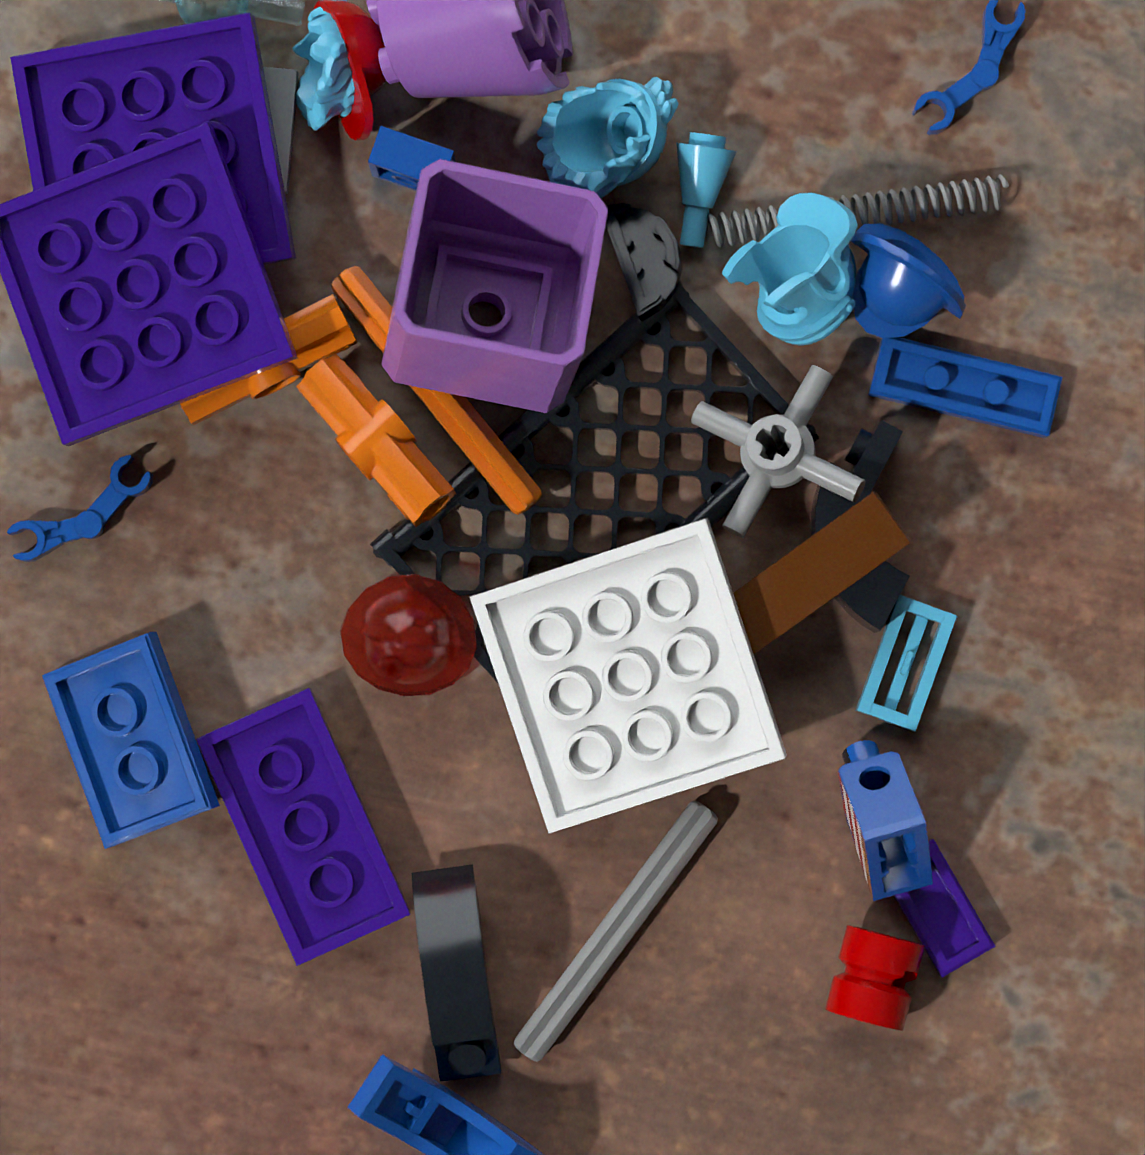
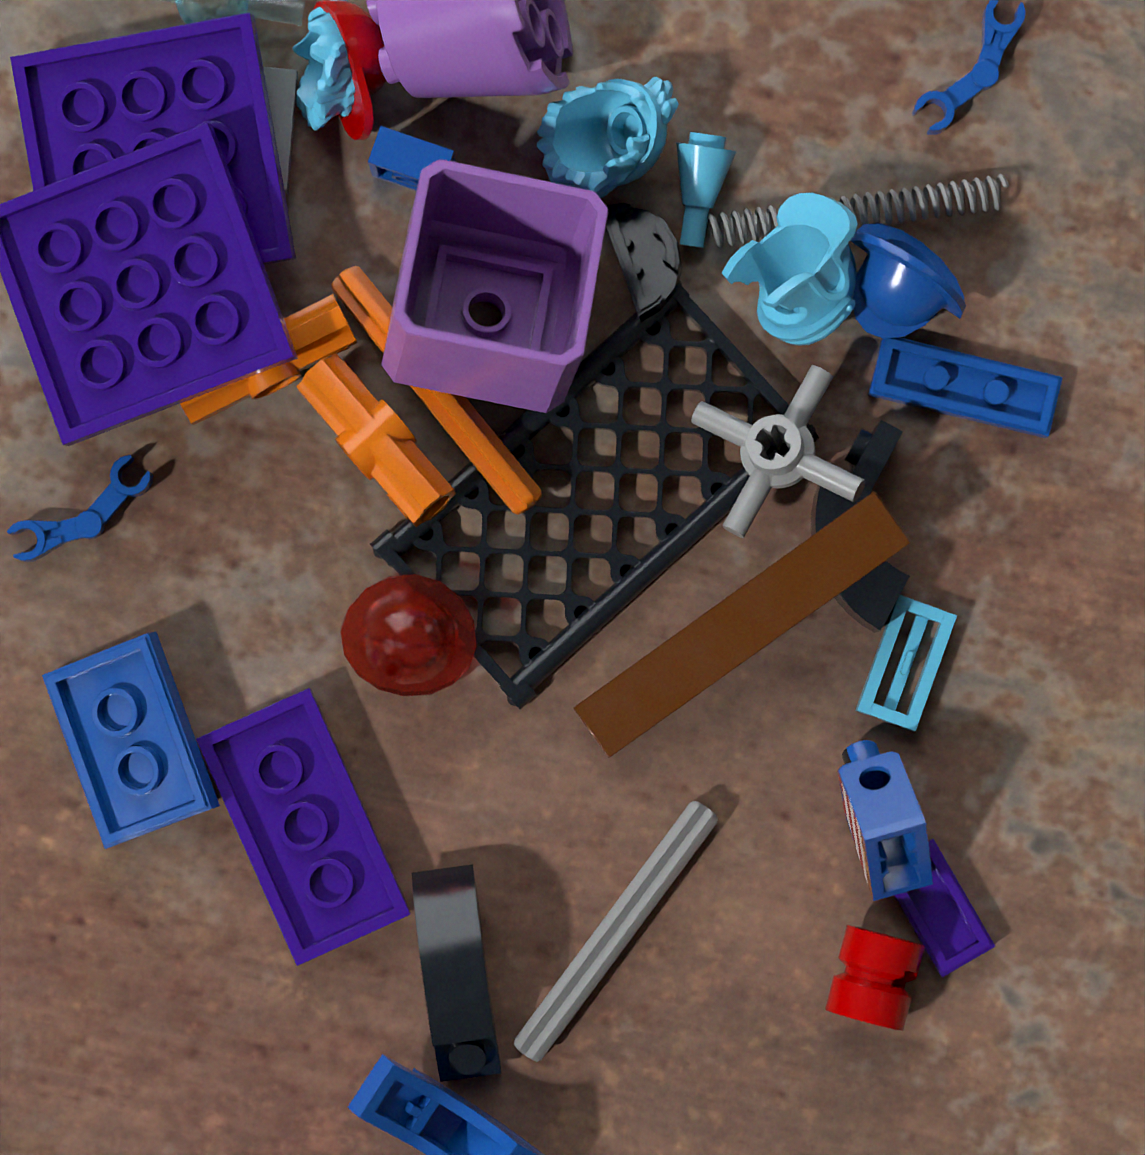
(628, 676): white plate -> none

